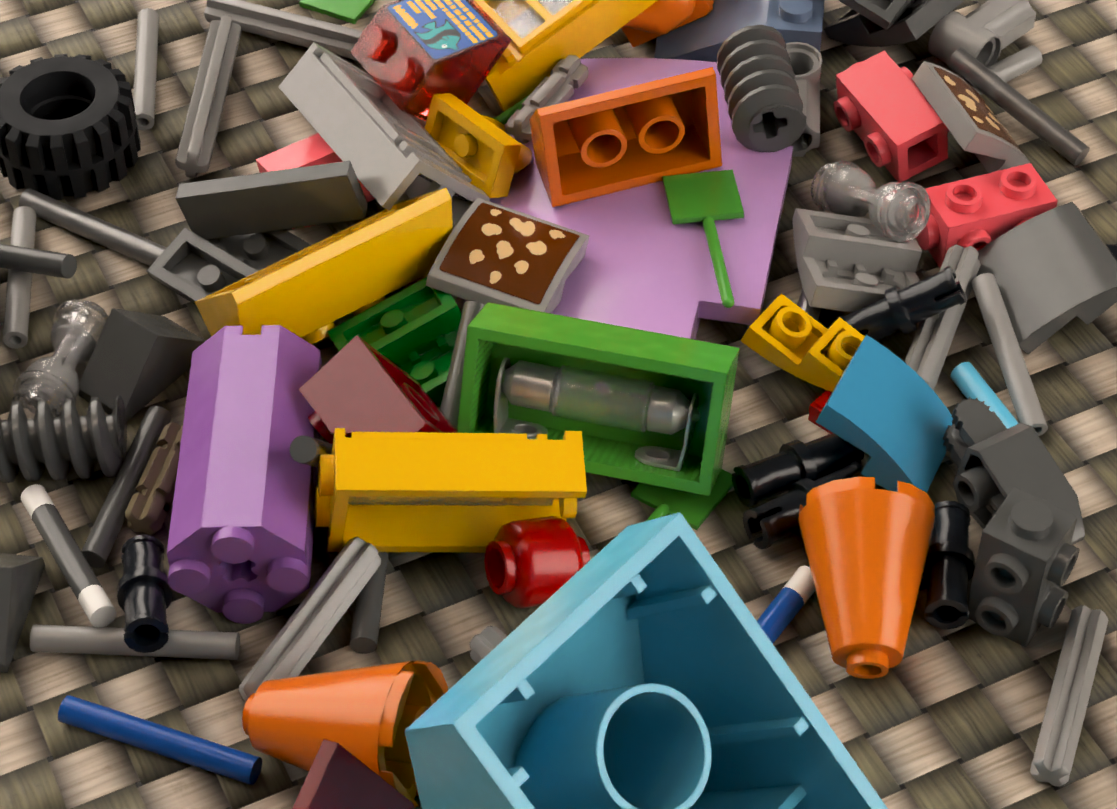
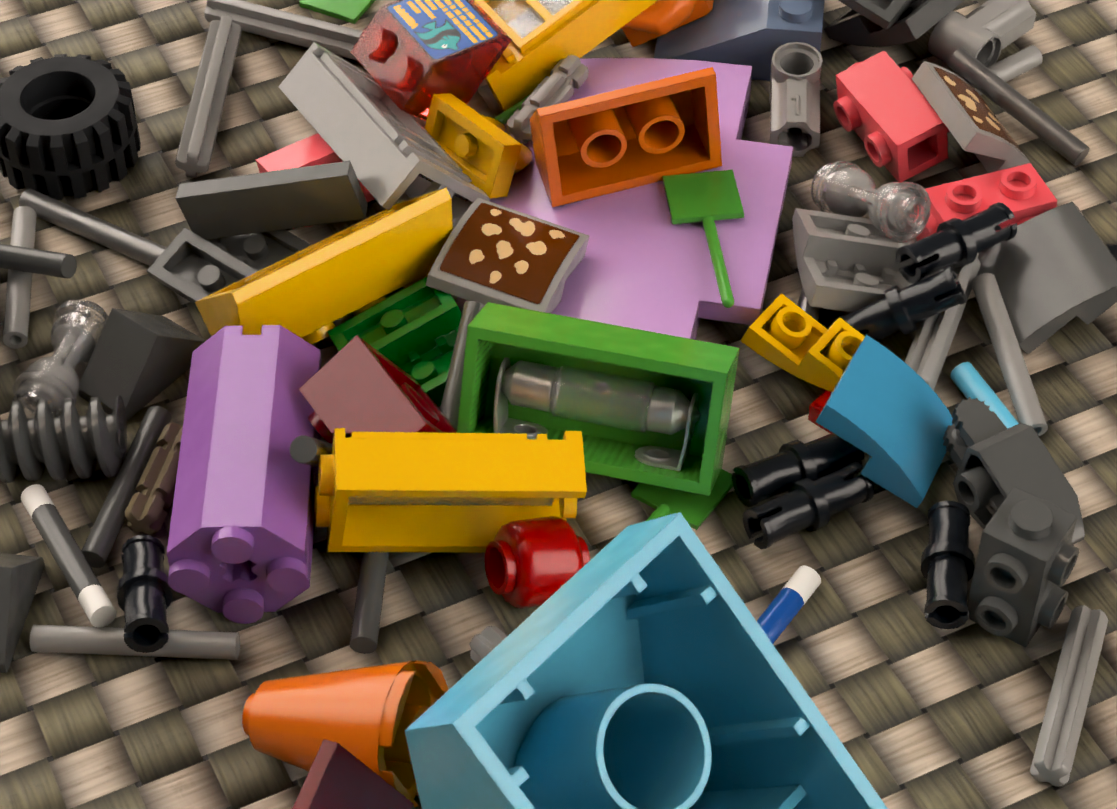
(146, 68): light grey piece -> none
(160, 739): blue bar -> none
(315, 616): light grey axle -> none
(760, 89): dark grey piece -> none
(866, 567): orange cone -> none
(956, 243): none -> black pin

